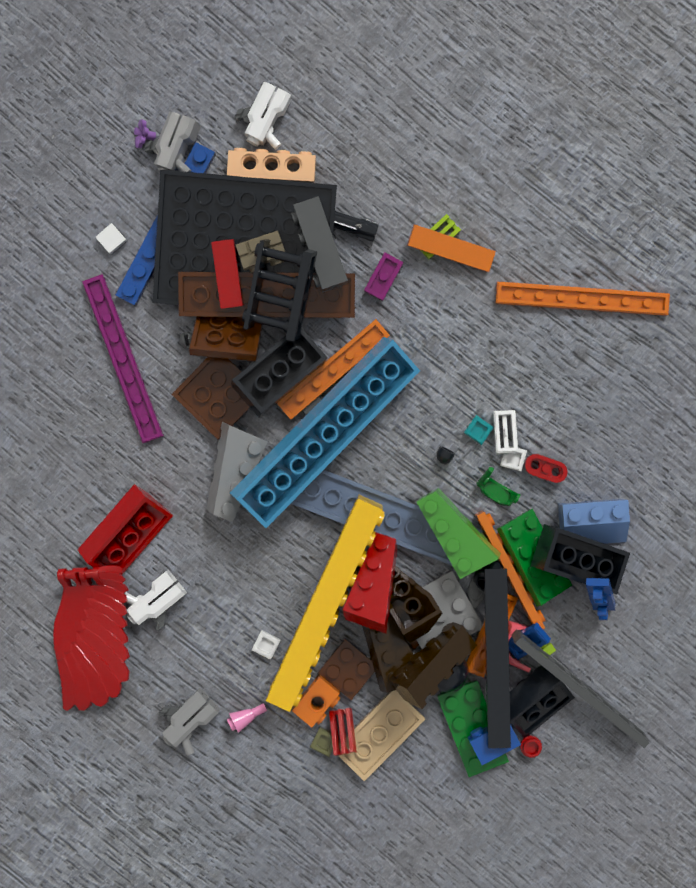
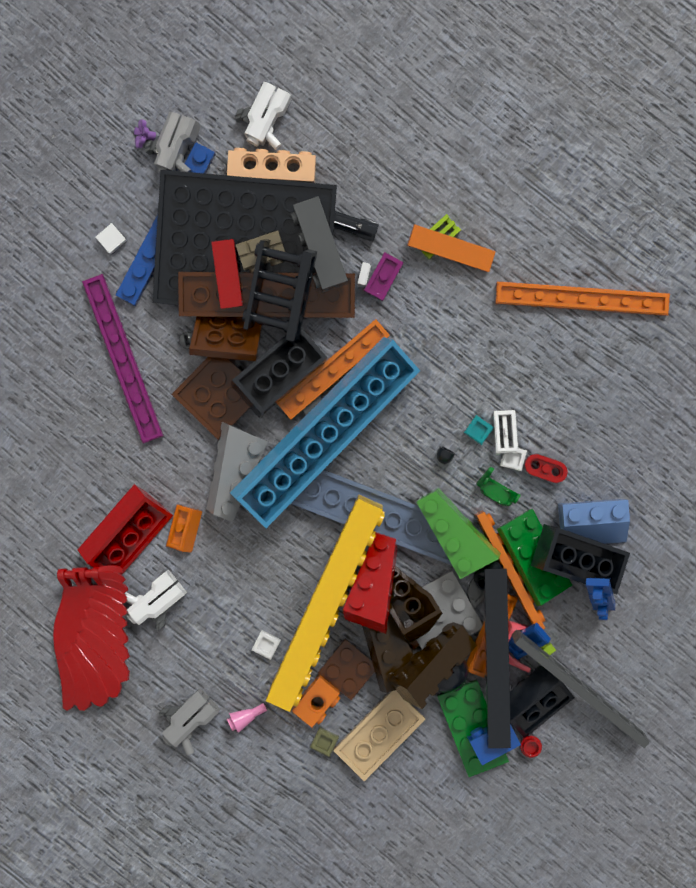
(184, 528): none -> orange slope
(334, 731): red tile -> none
(364, 273): none -> white tile

